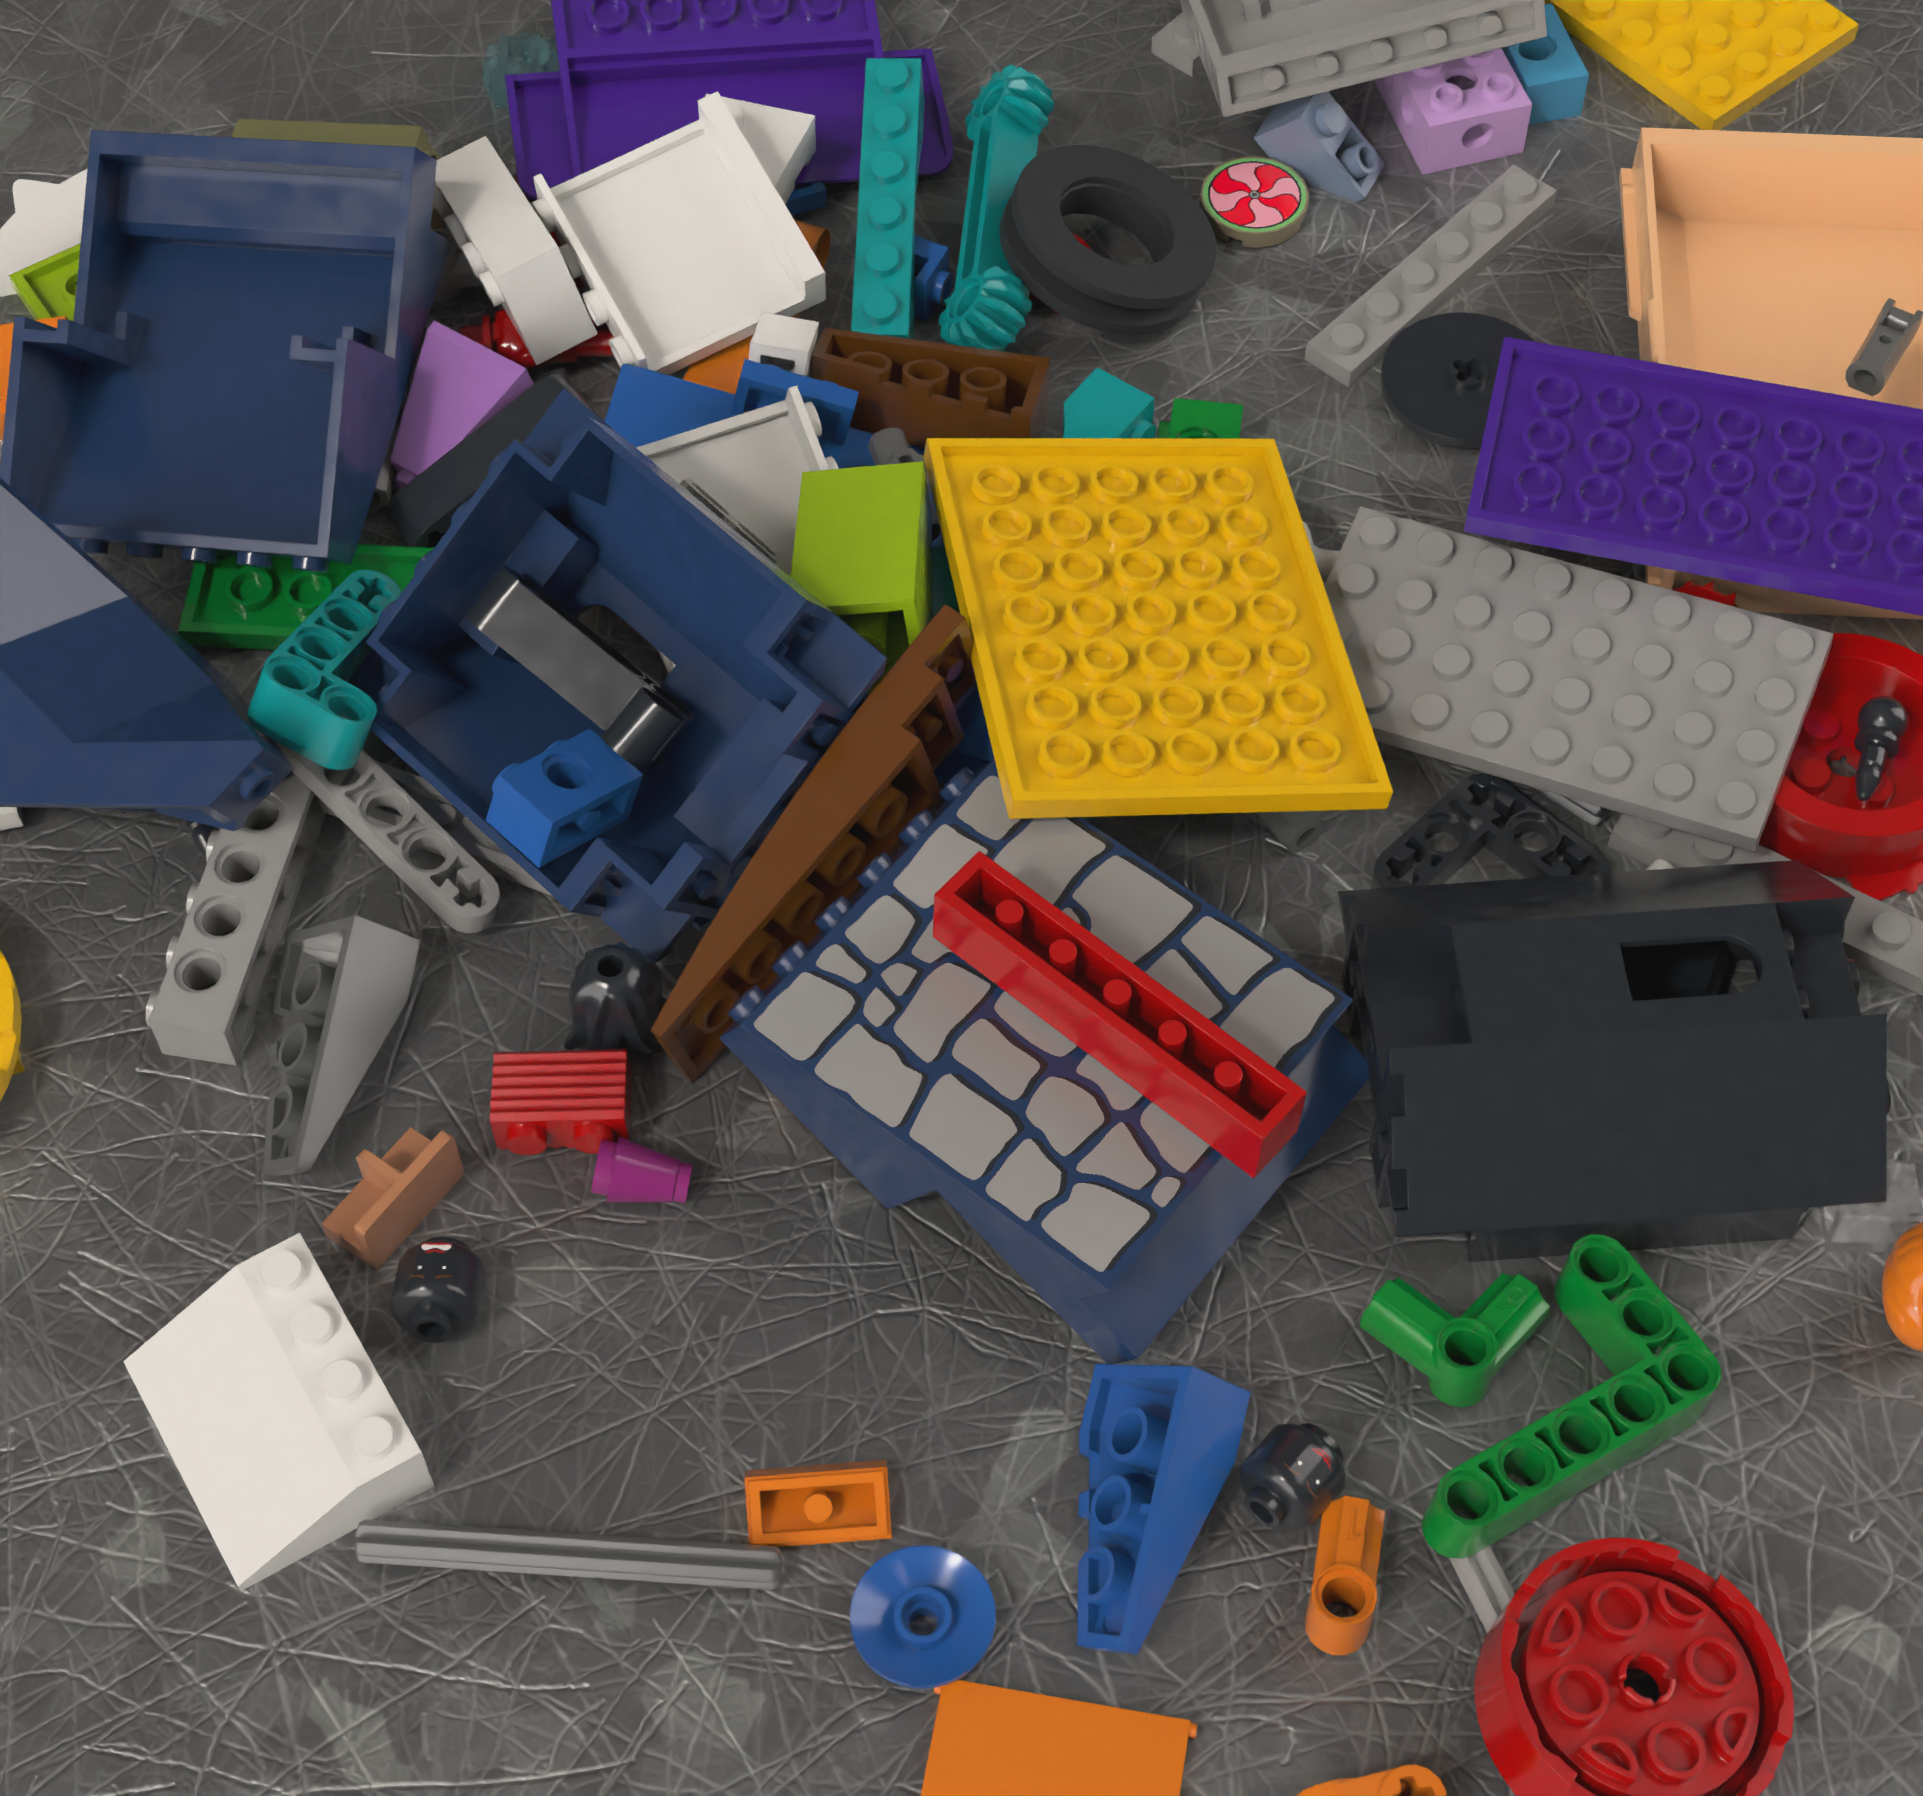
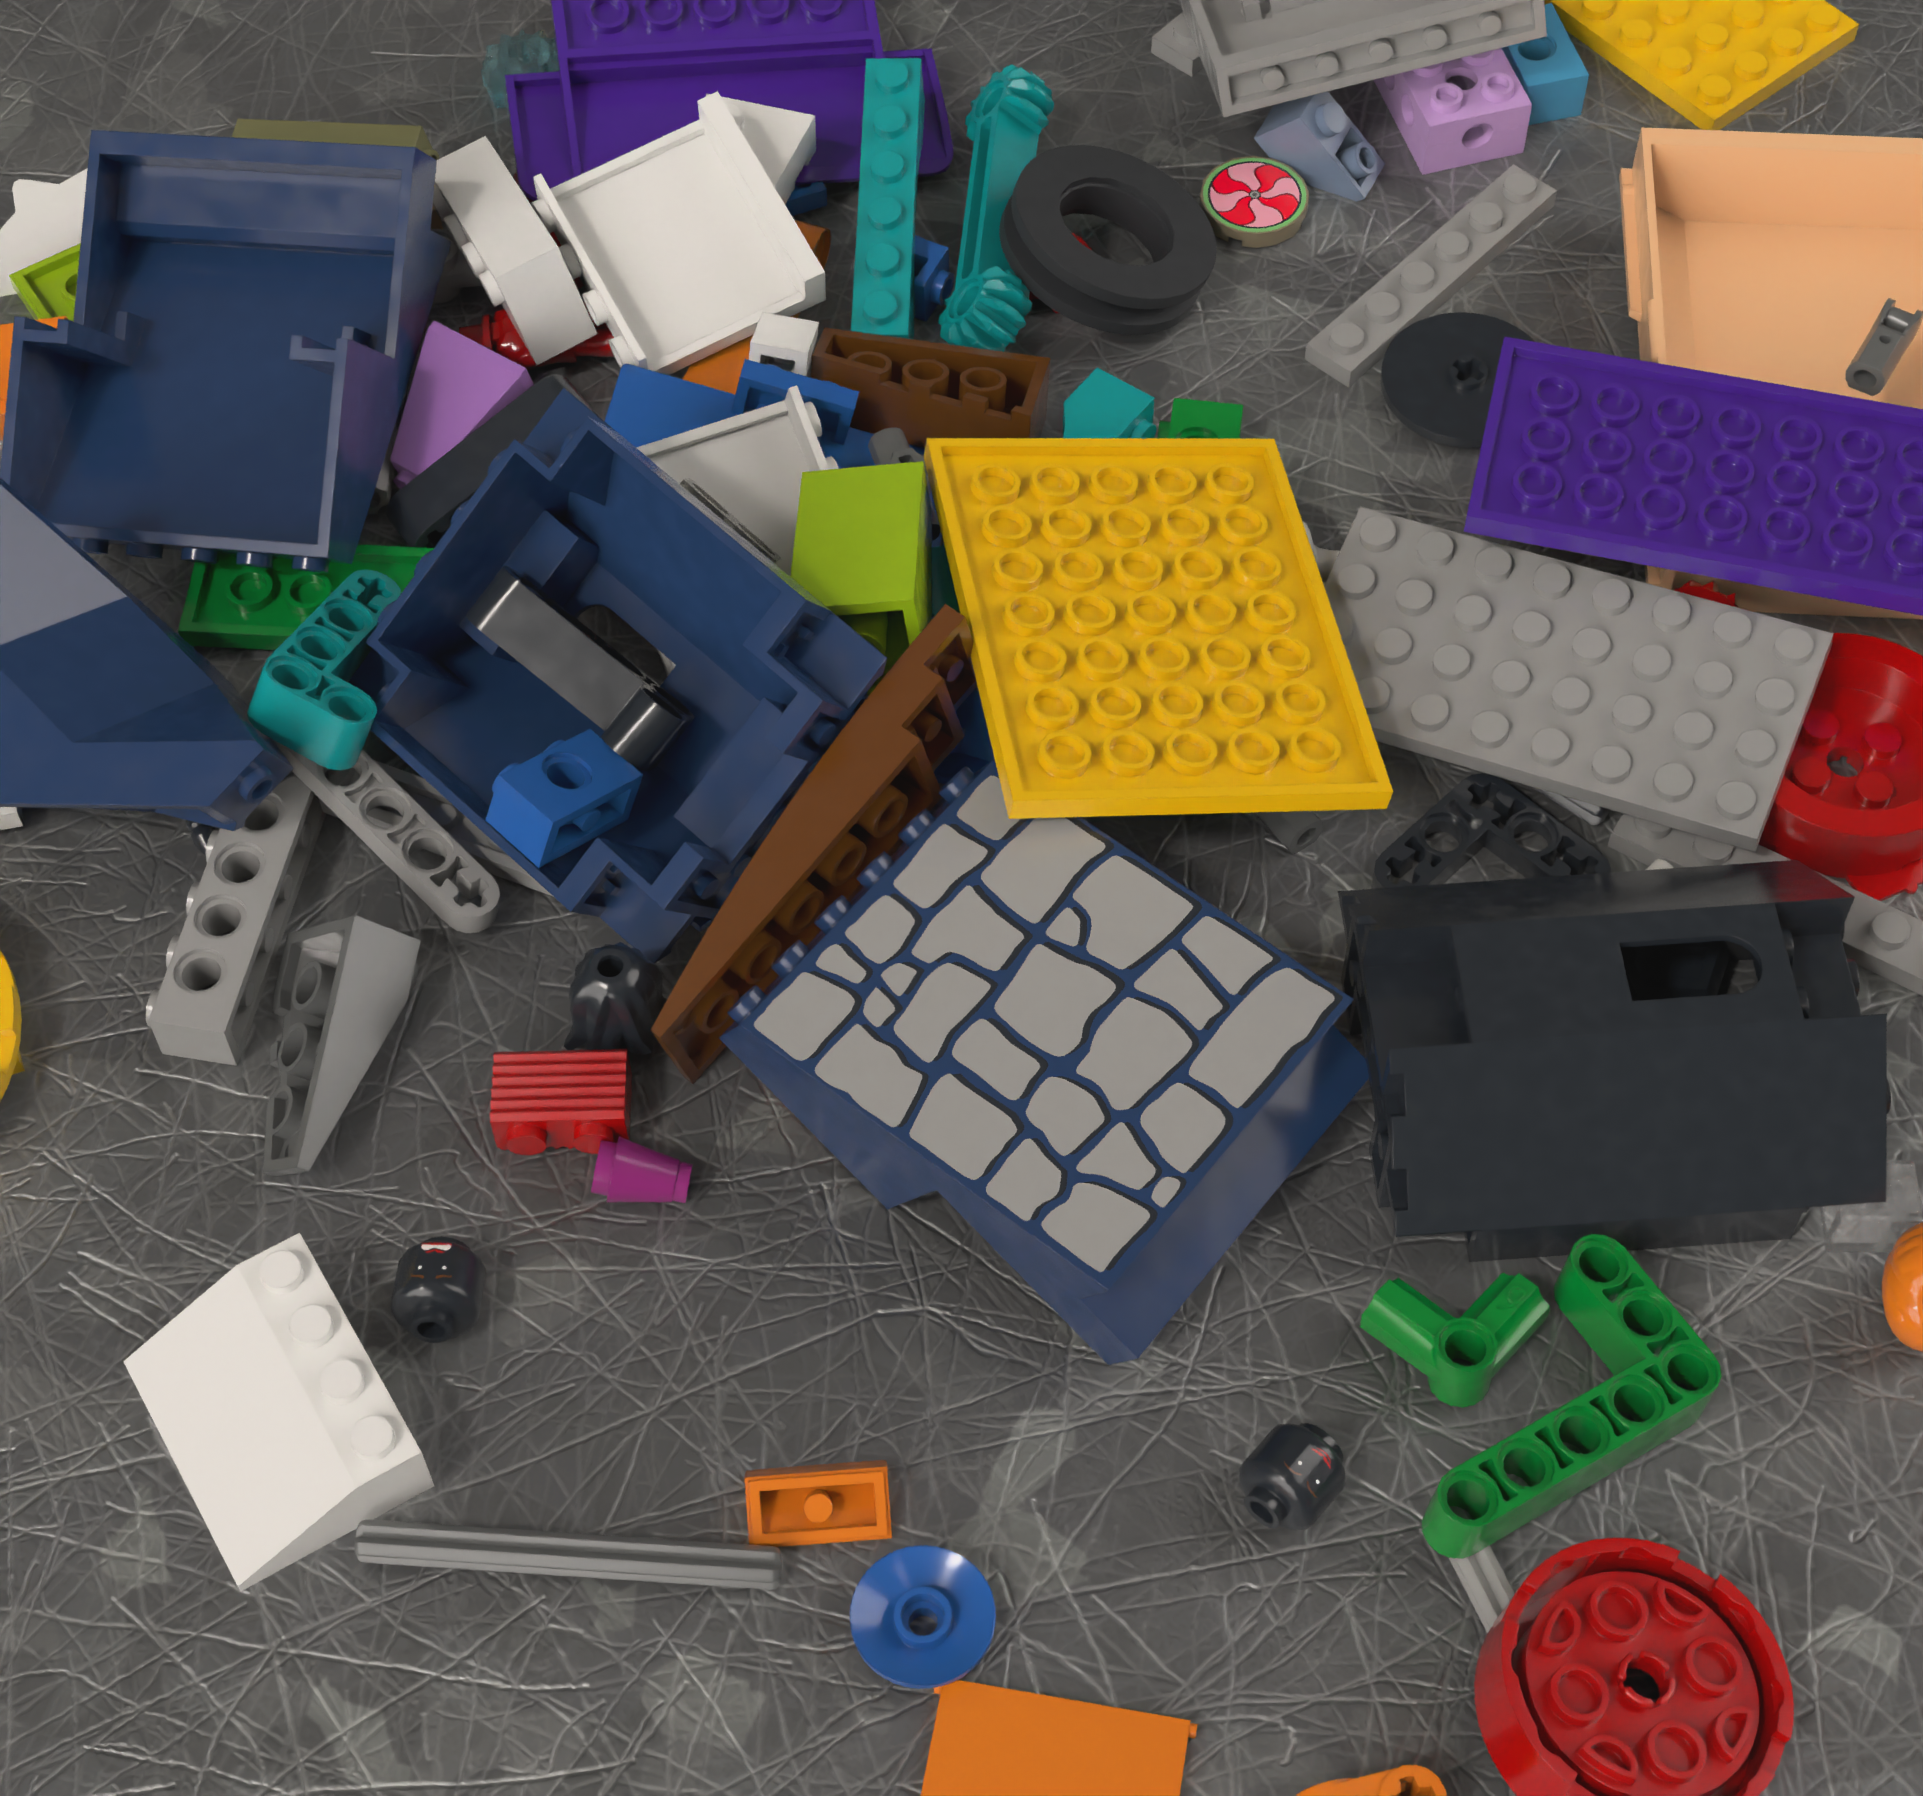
(394, 1195): nougat panel -> none
(1118, 1014): red brick -> none
(1156, 1464): blue wedge -> none
(1345, 1573): orange piece -> none
(1881, 726): black bar -> none

